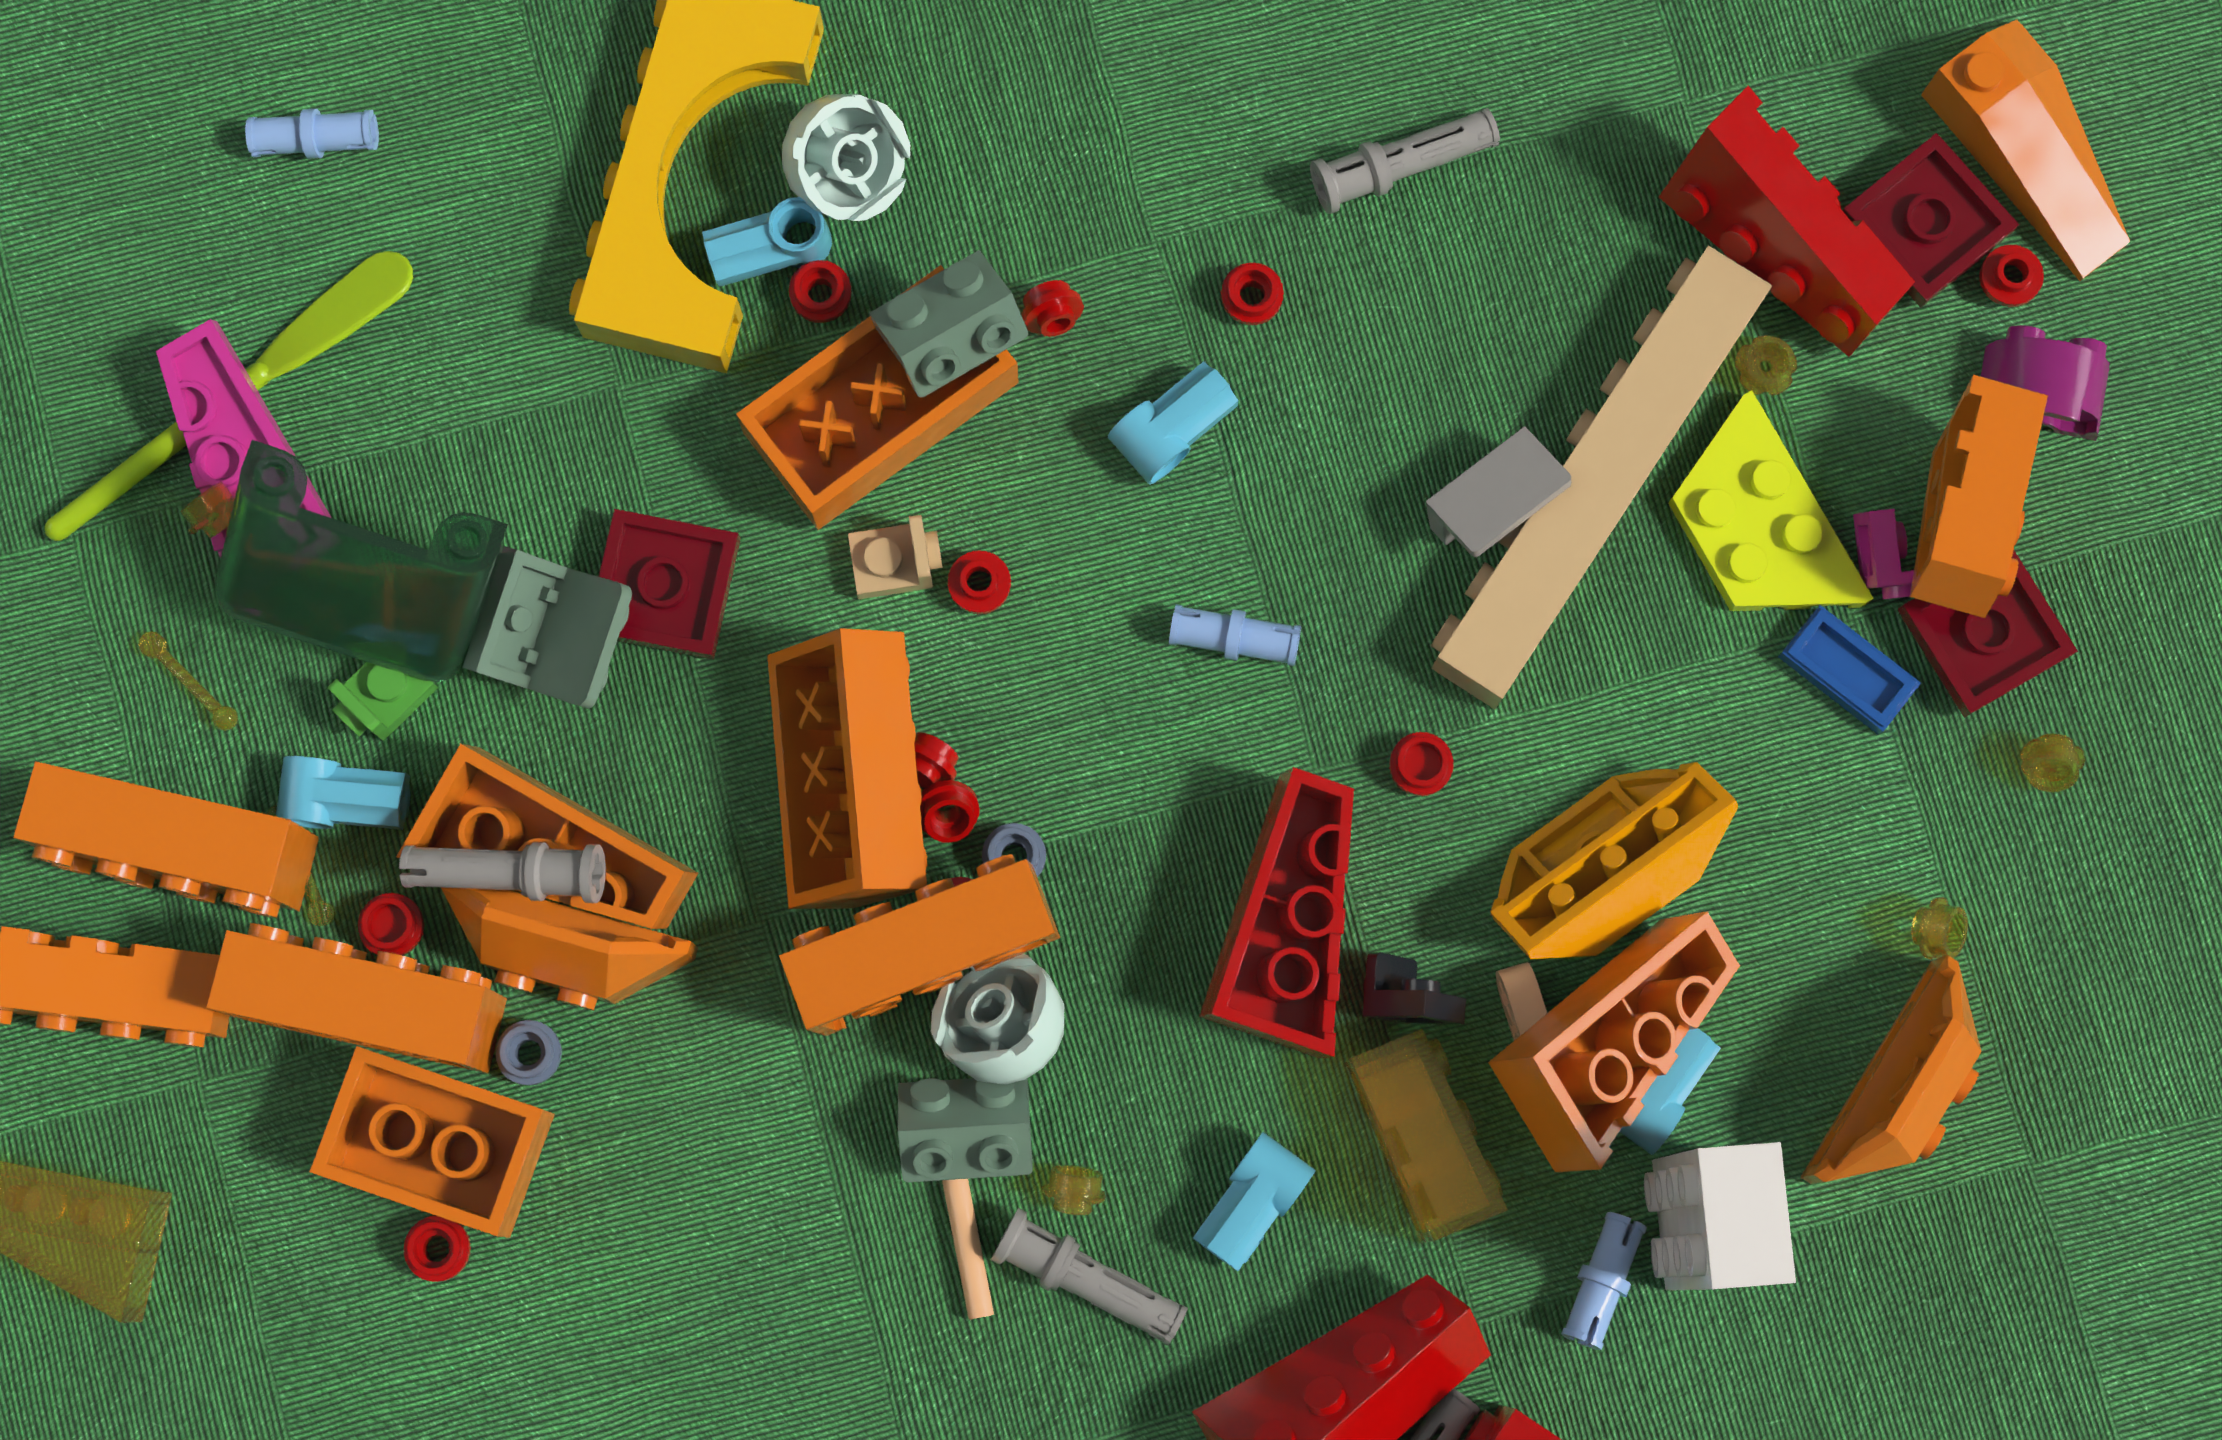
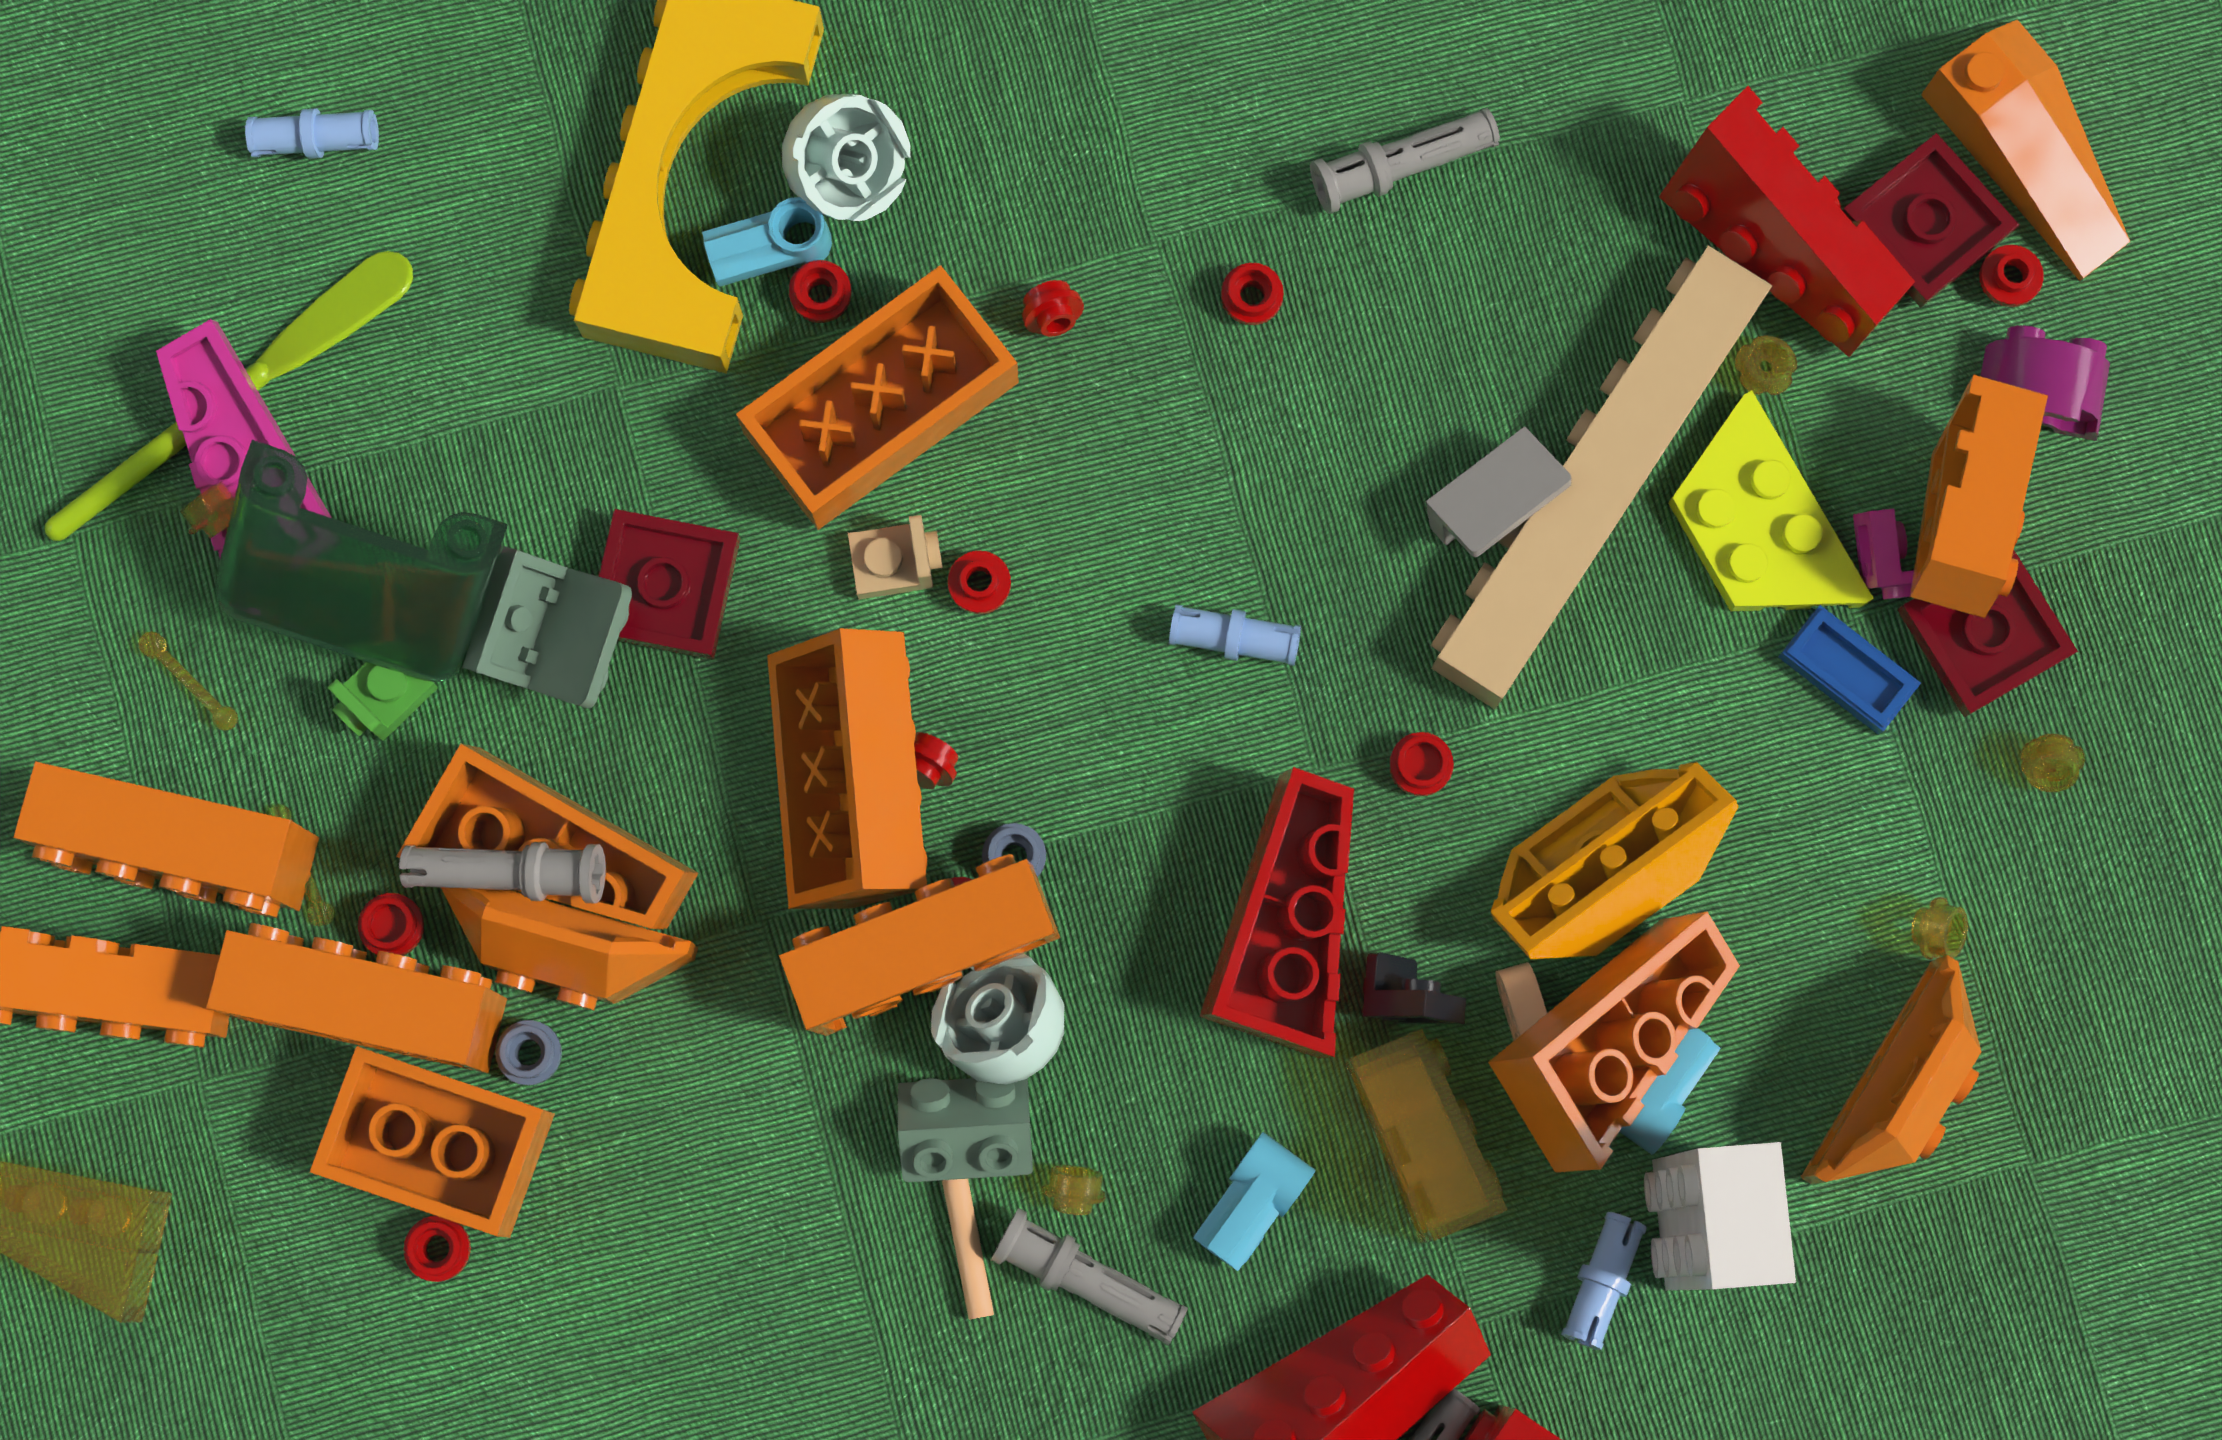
(323, 794): medium azure piece -> none
(950, 323): sand green bracket -> none
(953, 823): red plate -> none
(1161, 432): medium azure piece -> none

